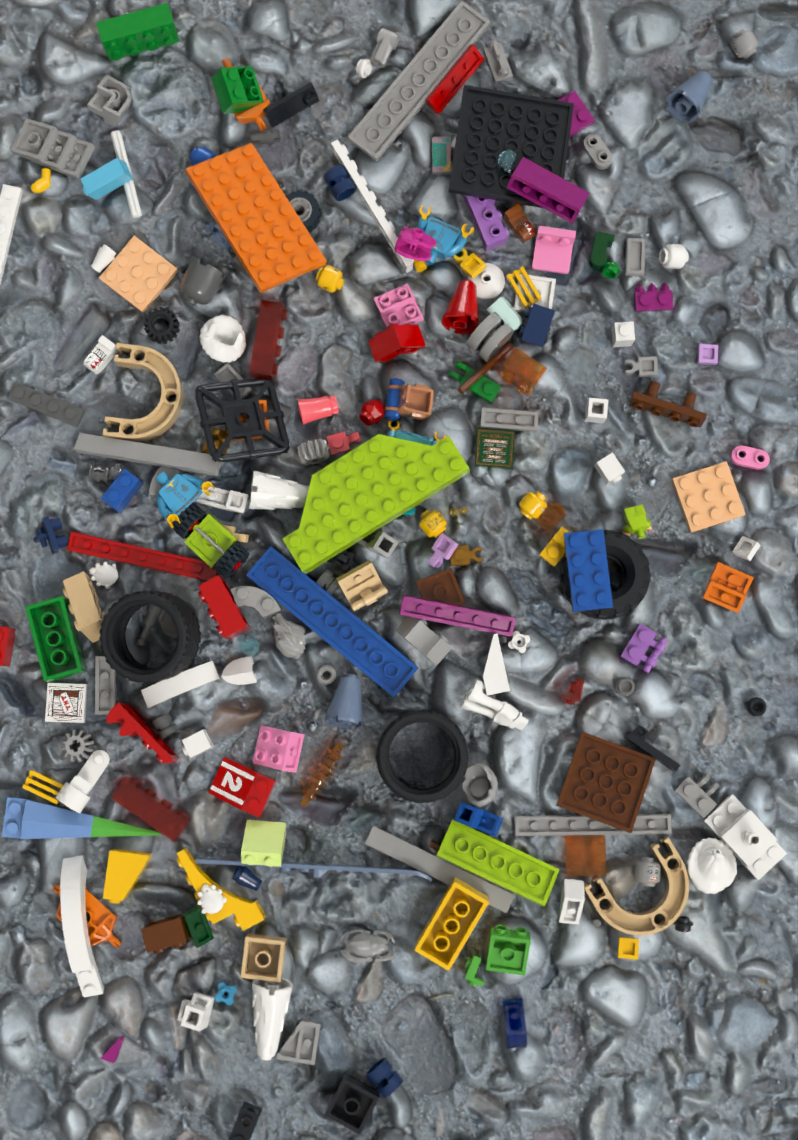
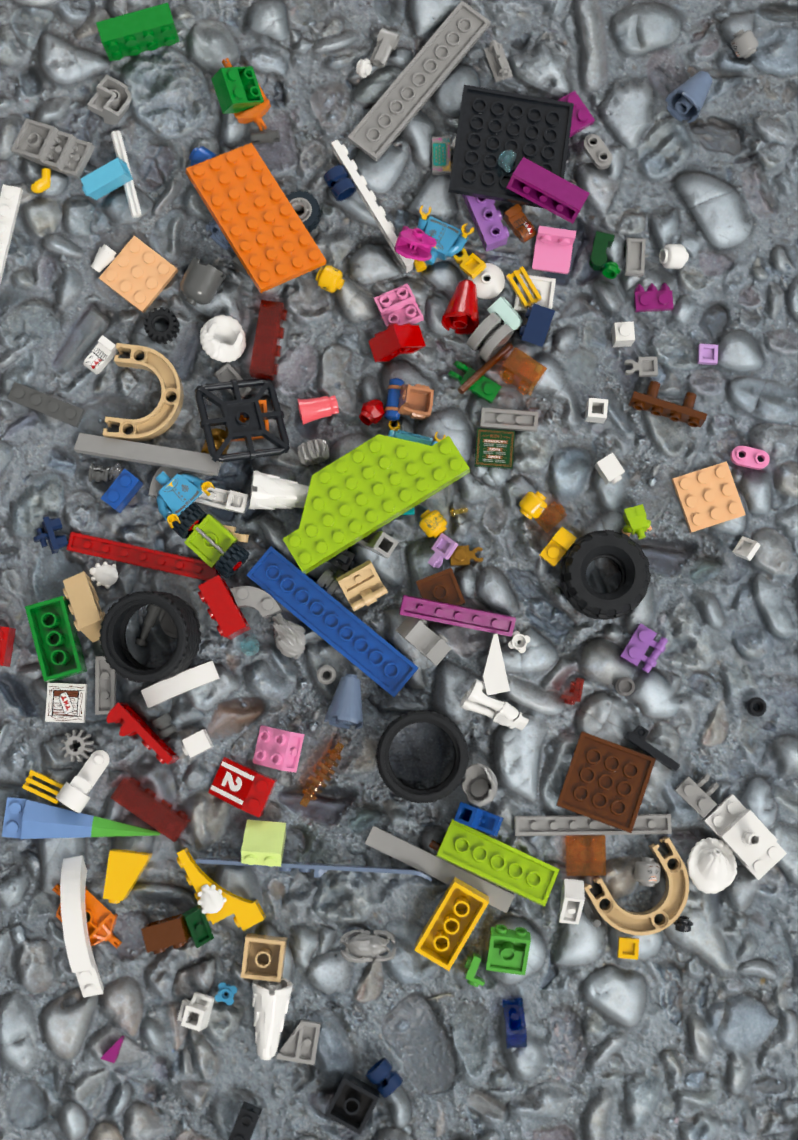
(240, 672): white brick -> none
(246, 878): dark blue cone -> none
(291, 105): black hinge -> none
(340, 443): coral plate -> none
(454, 79): red plate -> none
(588, 570): blue plate -> none
(727, 587): orange slope -> none

